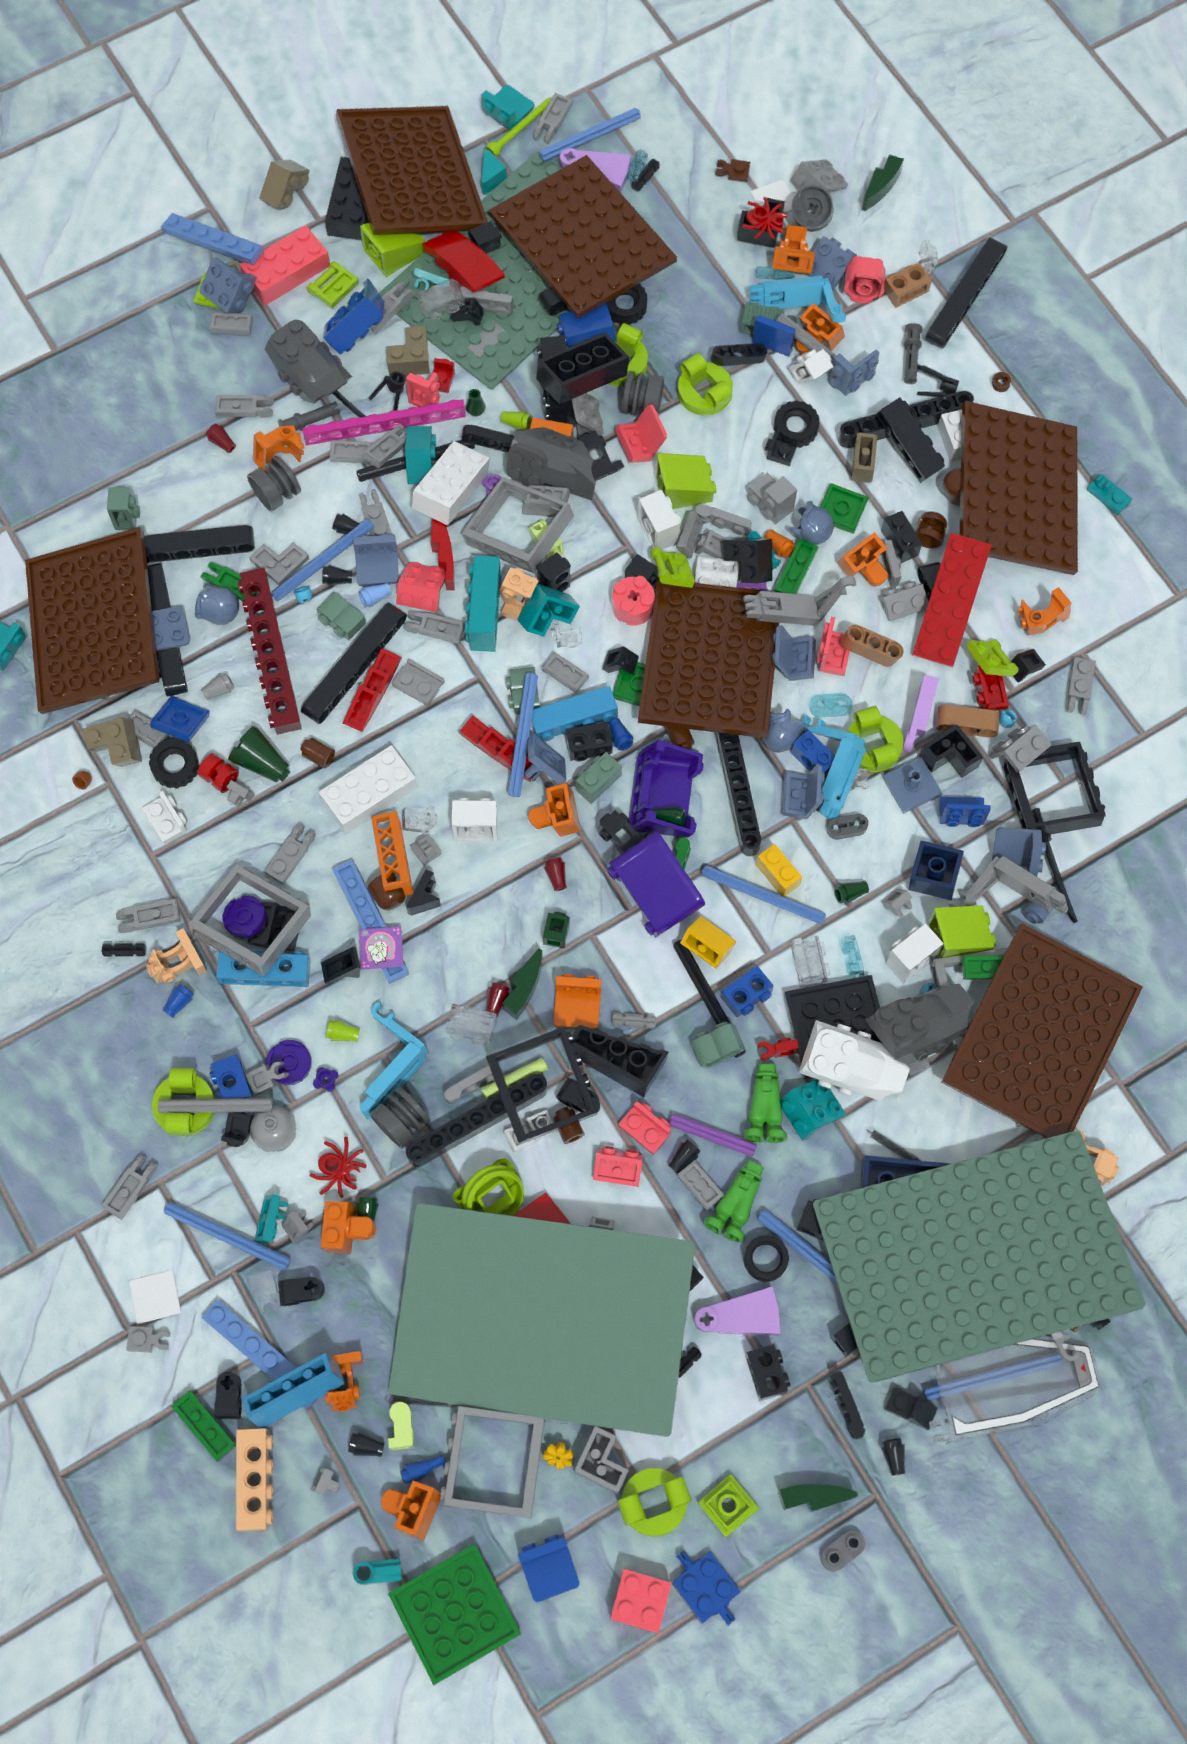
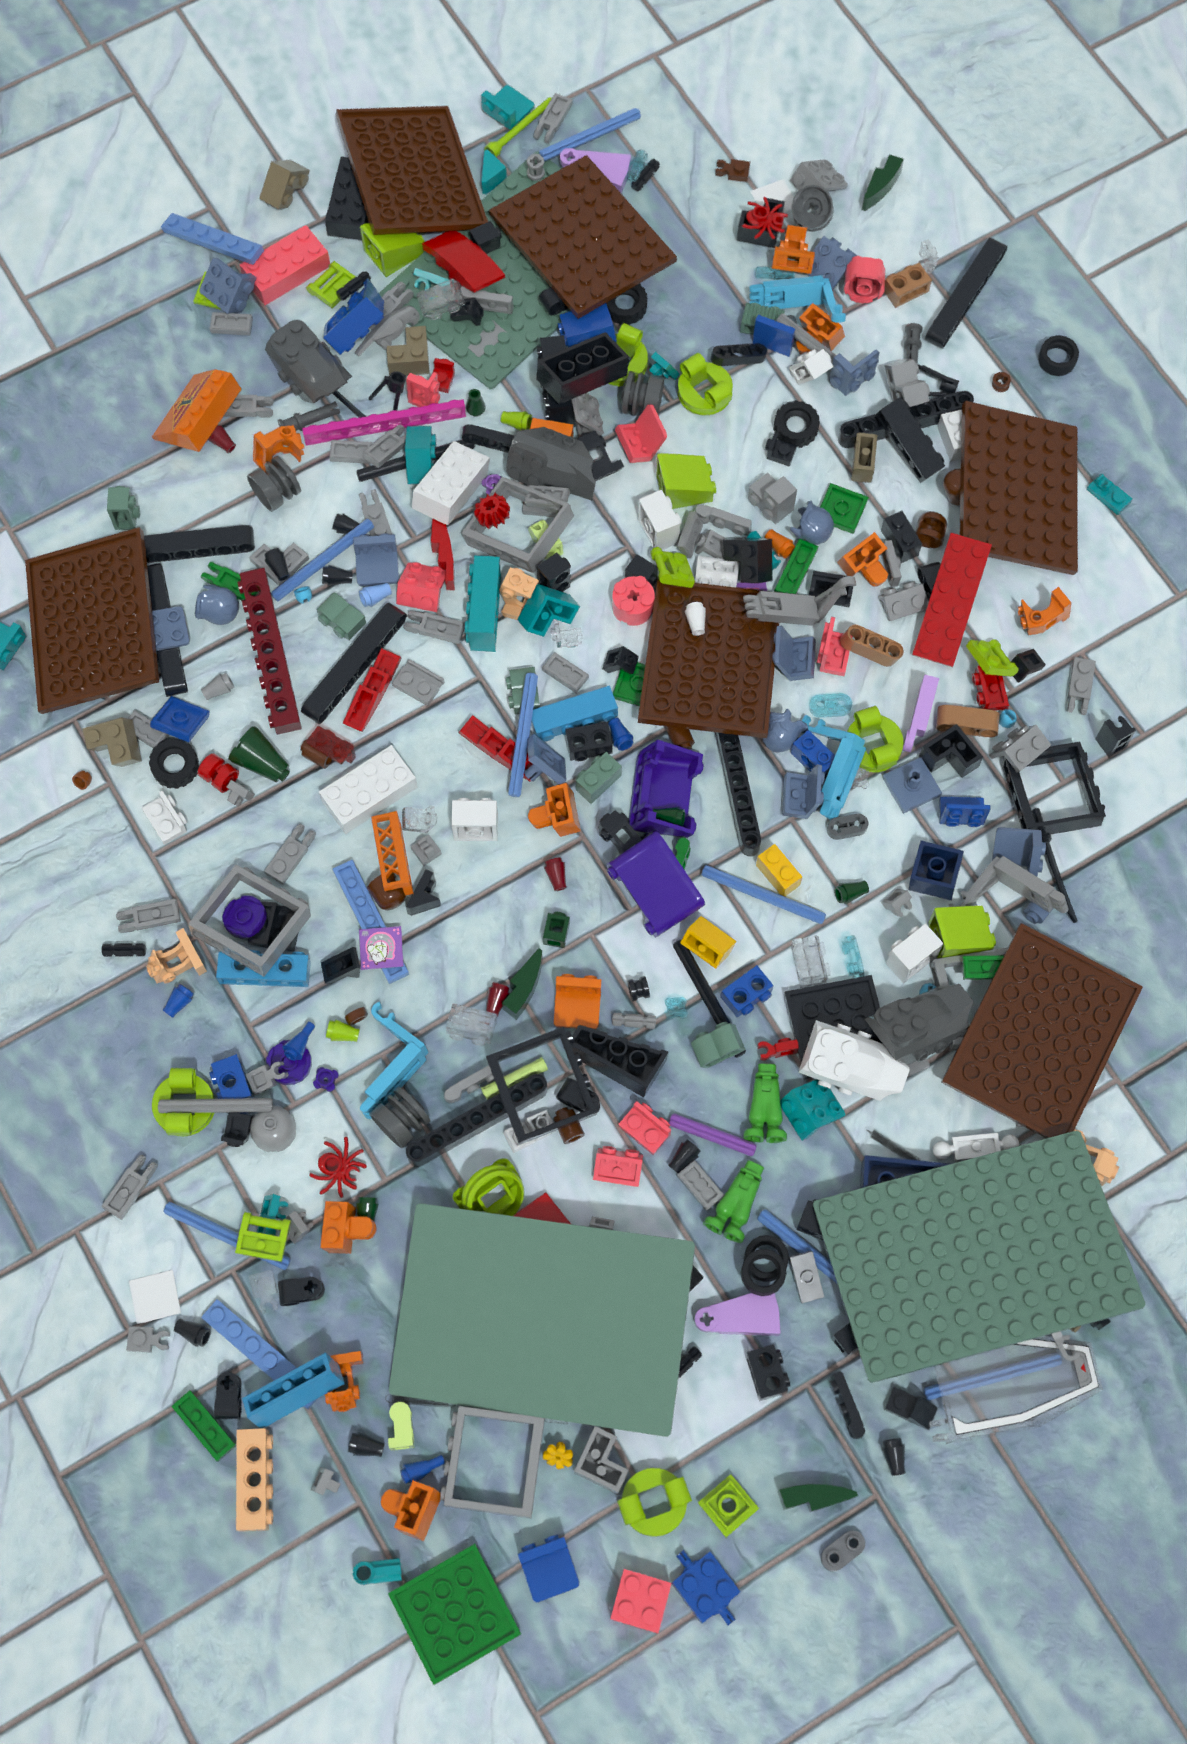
(195, 1333): none -> black cone
(198, 410): none -> orange slope
(260, 1244): none -> lime plate
(276, 561): none -> black cone
(296, 1046): none -> blue cone
(331, 745): none -> clear red bracket
(353, 285): none -> black axle
(356, 1016): none -> reddish brown tile
(390, 328): none -> light grey animal
(492, 511): none -> red gear
(538, 167): none -> light grey bush
(638, 988): none -> black wheel
(662, 367): none -> teal plate
(680, 1003): none -> clear light blue plate
(696, 617): none -> white cone
(773, 1257): none -> black tyre
(806, 1276): none -> light grey plate
(823, 581): none -> black hinge
(904, 382): none -> light grey brick
(973, 1146): none -> white plate
(1065, 344): none -> black tyre
(1113, 738): none -> black hinge

